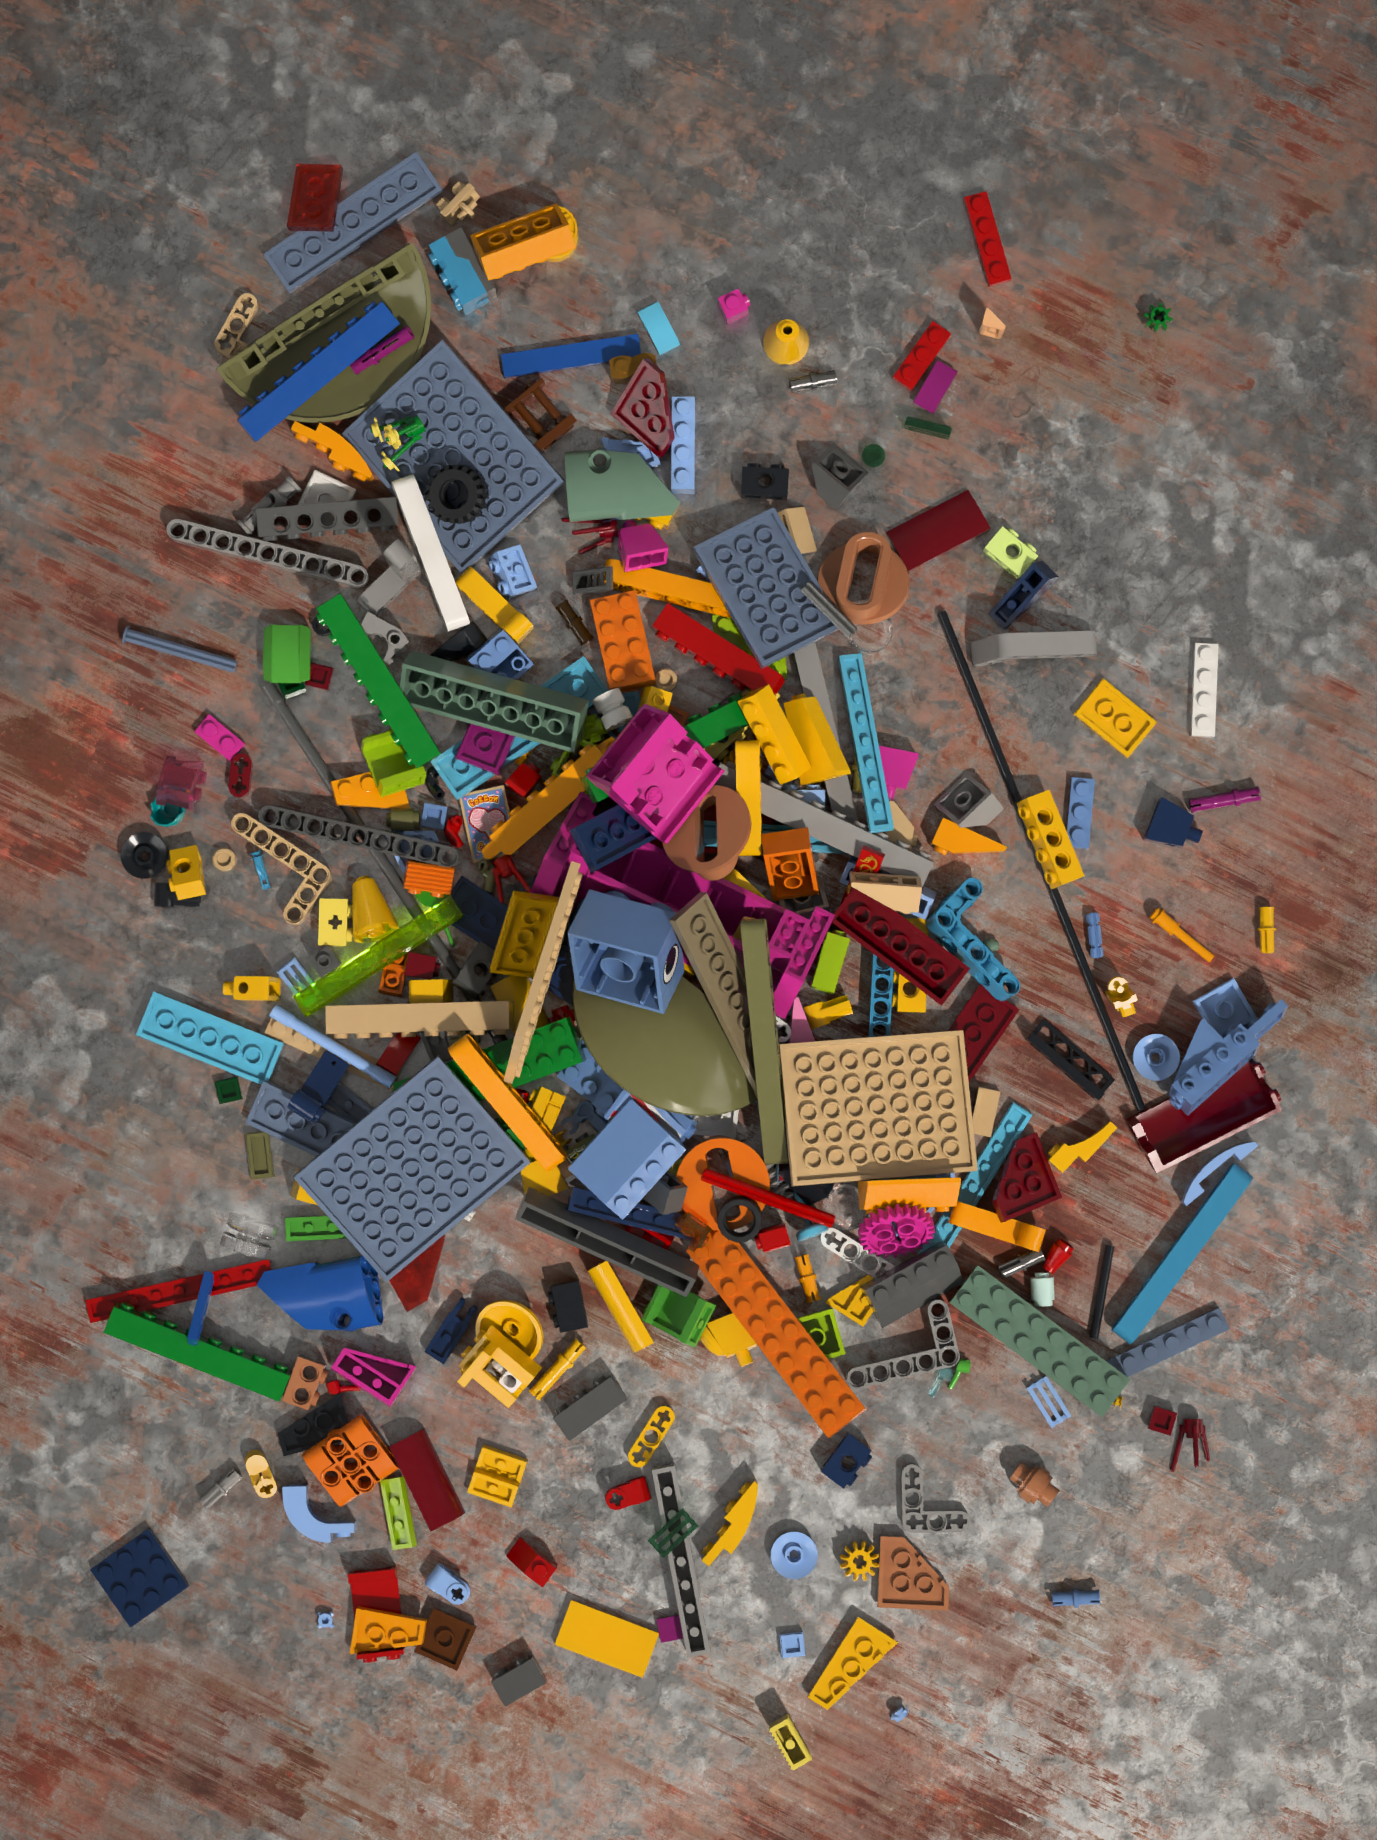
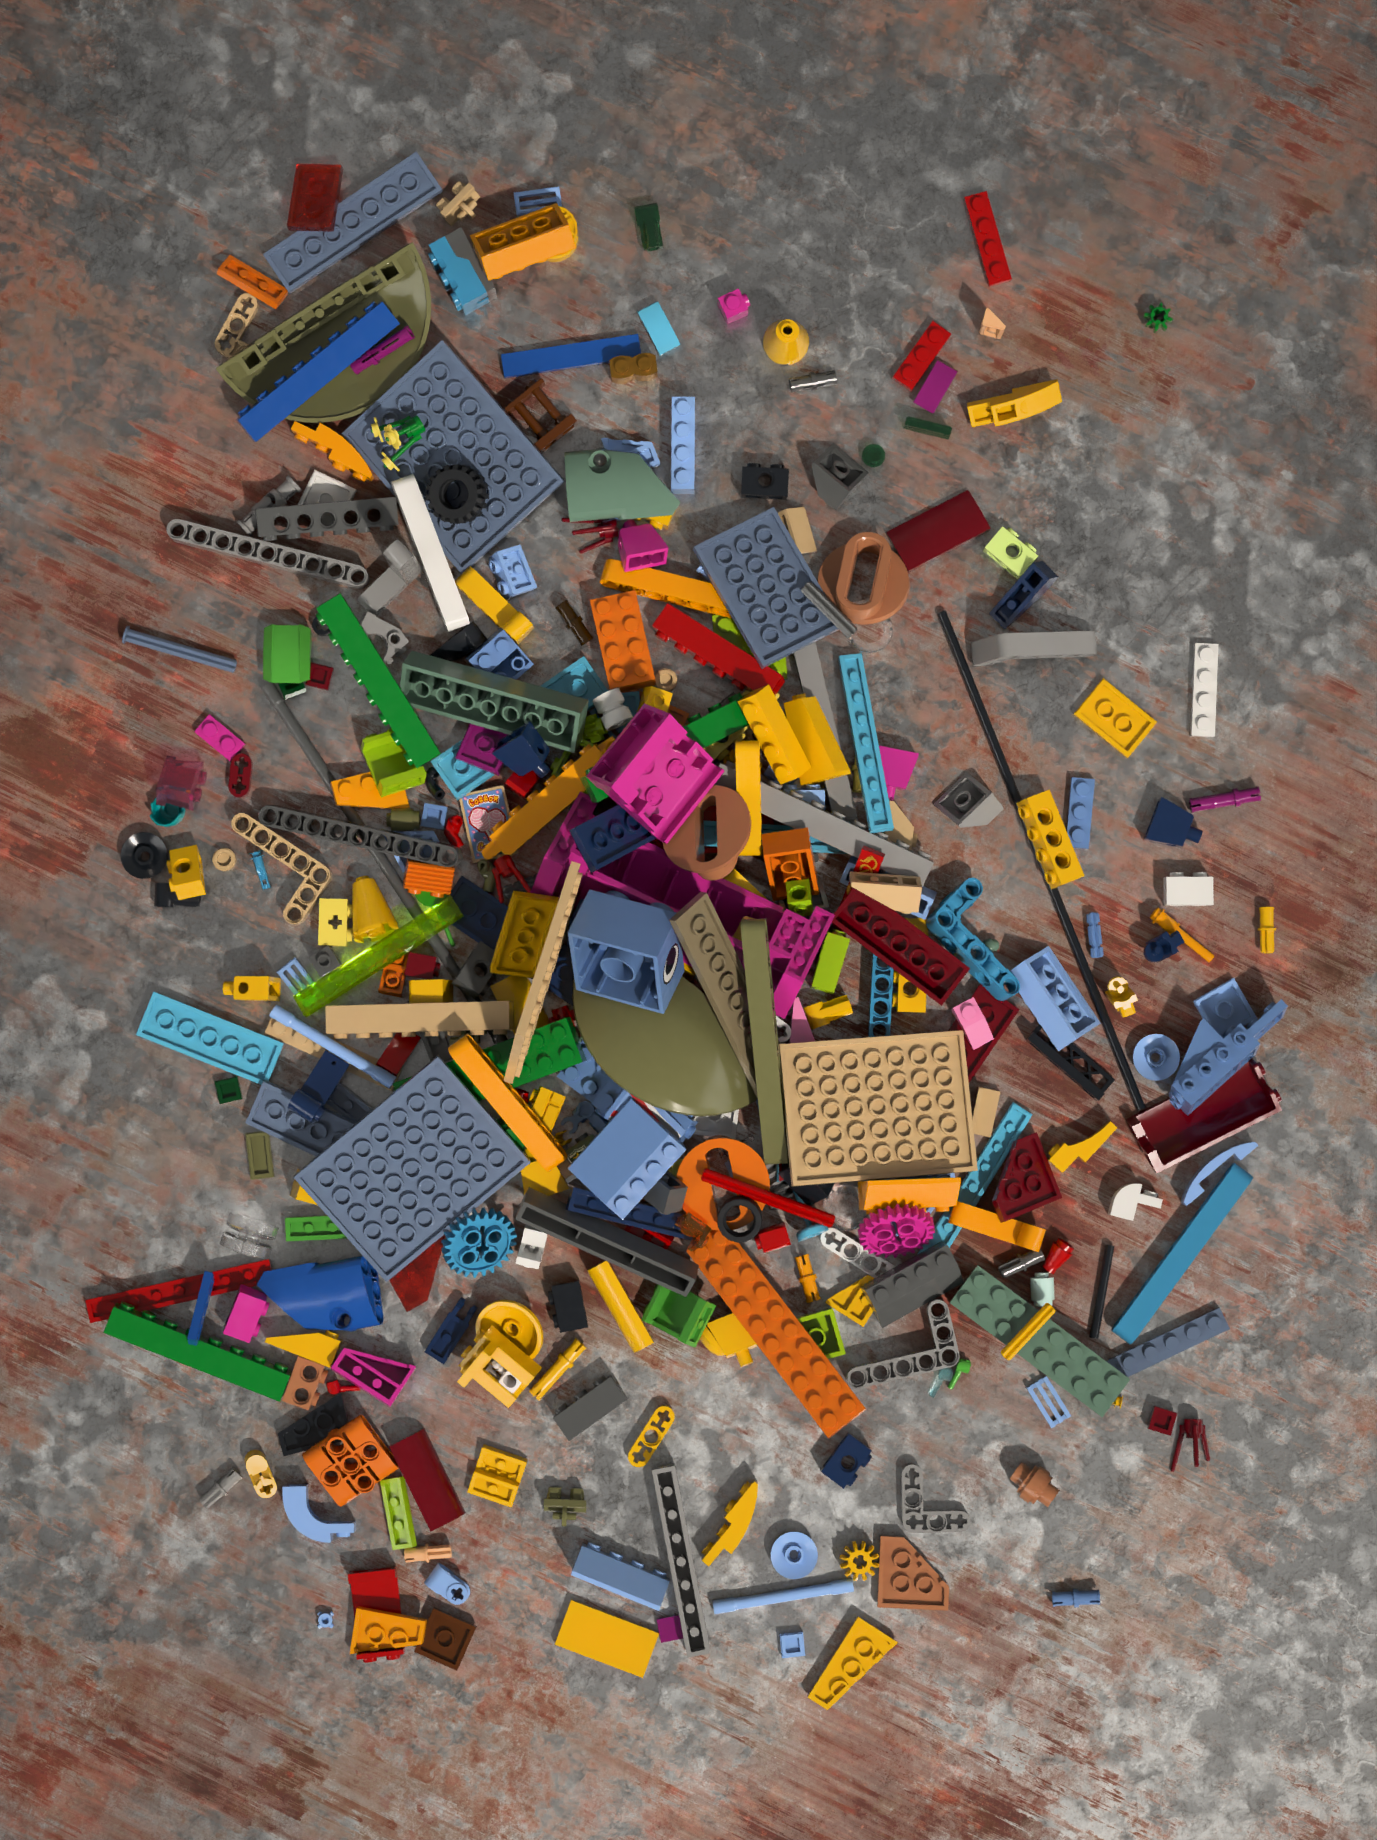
(139, 1577): dark blue plate -> none
(245, 1314): none -> dark pink brick
(252, 281): none -> orange plate
(314, 1346): none -> yellow slope
(427, 1552): none -> light nougat axle
(479, 1242): none -> dark azure gear
(518, 1680): dark grey brick -> none
(523, 751): none -> dark blue torso
(531, 1247): none -> white brick
(531, 1562): red slope -> none
(538, 192): none -> light blue tile
(562, 1506): none -> olive hips
(579, 581): dark grey slope -> none
(620, 1576): none -> light blue slope
(632, 1491): red piece -> none
(646, 408): dark red plate -> none
(648, 221): none -> clear green piece
(688, 1519): clear green tile -> none
(732, 1604): none -> light blue piece
(790, 1742): light yellow brick -> none
(799, 897): none -> lime brick
(899, 1714): light blue piece -> none
(956, 840): light orange slope -> none
(972, 1023): none -> bright pink slope
(1015, 406): none -> yellow slope
(1027, 1331): none -> yellow axle
(1054, 998): none -> light blue slope
(1126, 1198): none -> white brick
(1162, 946): none -> dark blue hips
(1188, 890): none -> white brick

